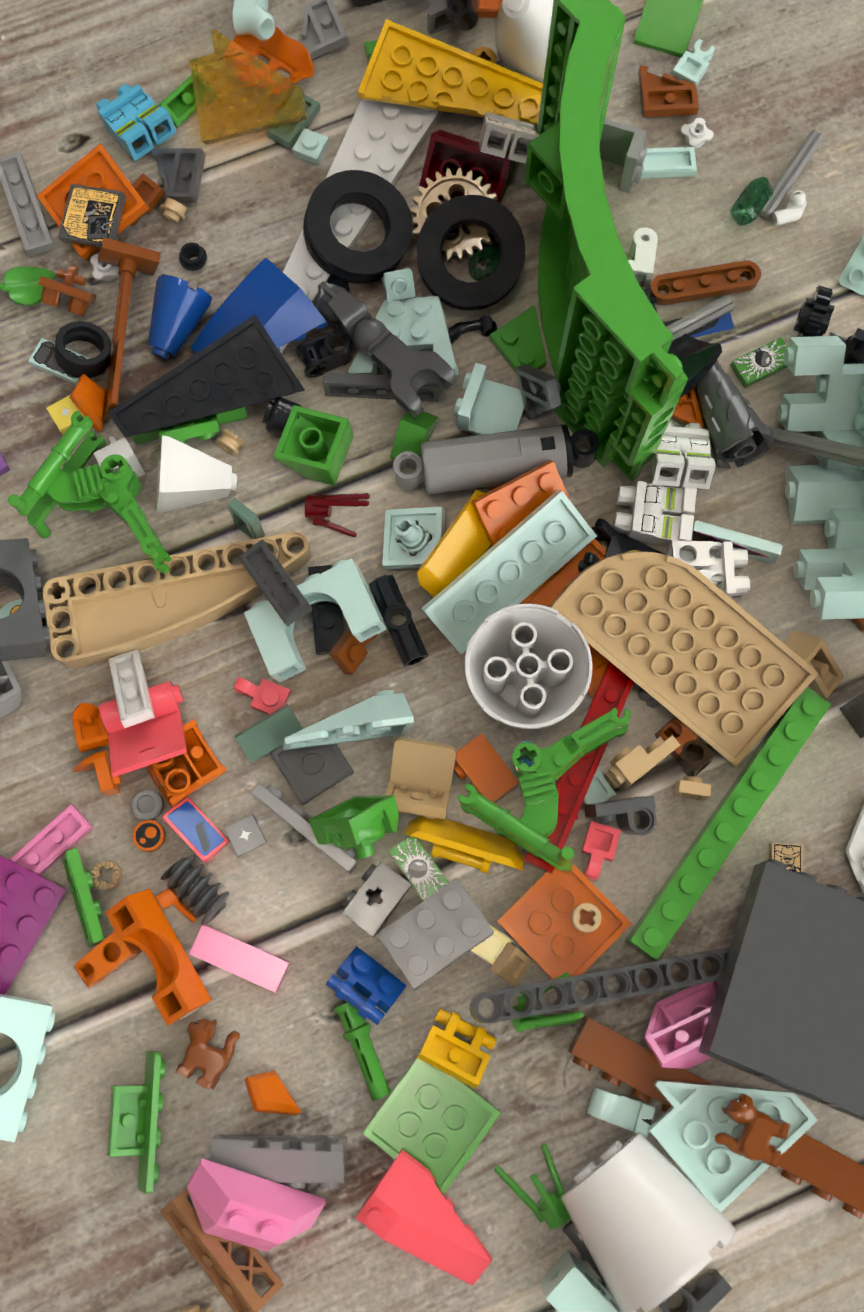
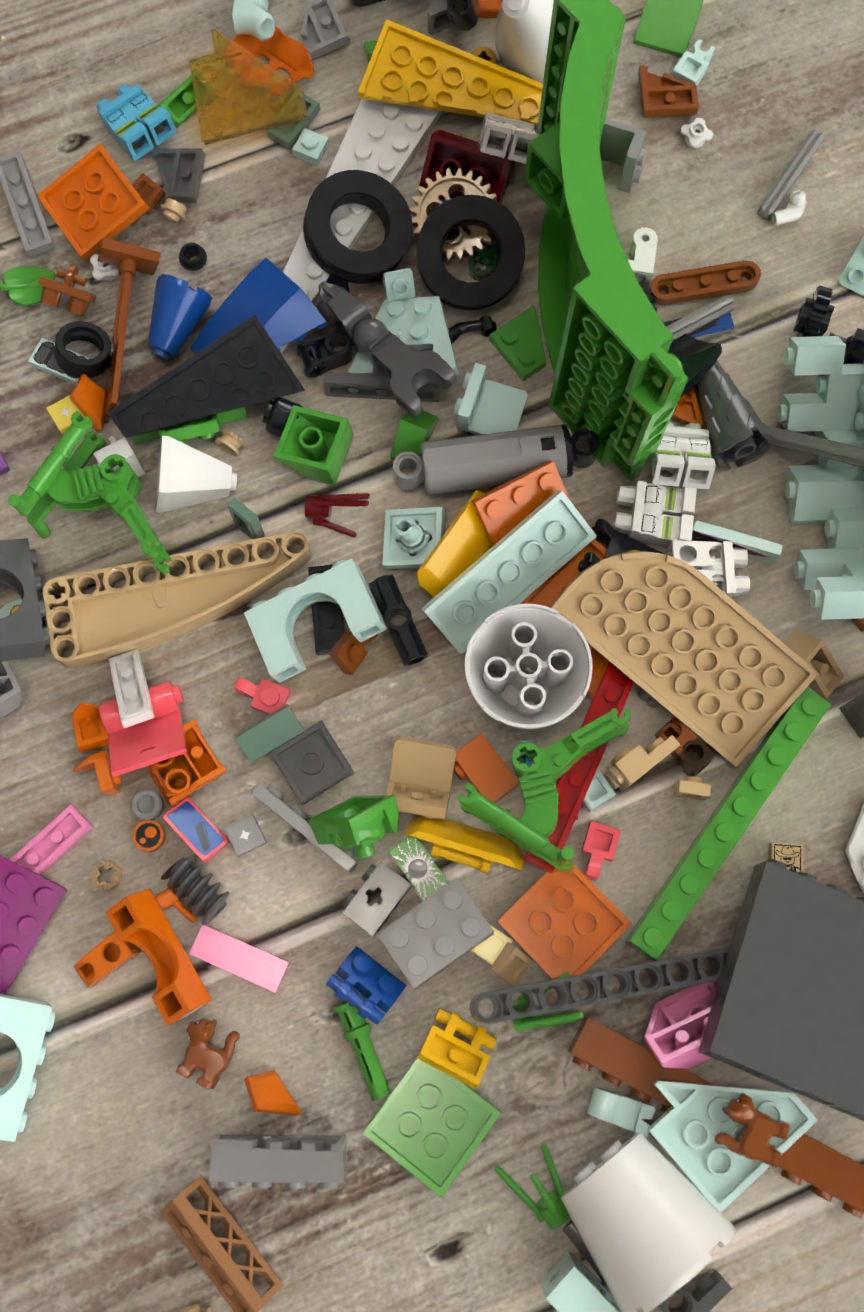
(80, 885): bright green plate -> none
(91, 215): tile -> none
(134, 1121): bright green bracket -> none
(249, 1207): bright pink wedge -> none
(275, 583): dark grey plate -> none
(371, 719): light aqua wedge -> none
(418, 1218): coral wedge -> none
(538, 390): flat silver wing -> none
(586, 927): tan bush -> none
(624, 813): dark grey plate -> none
(669, 162): light aqua tile -> none
(752, 201): clear green beam -> none
(760, 363): tile -> none

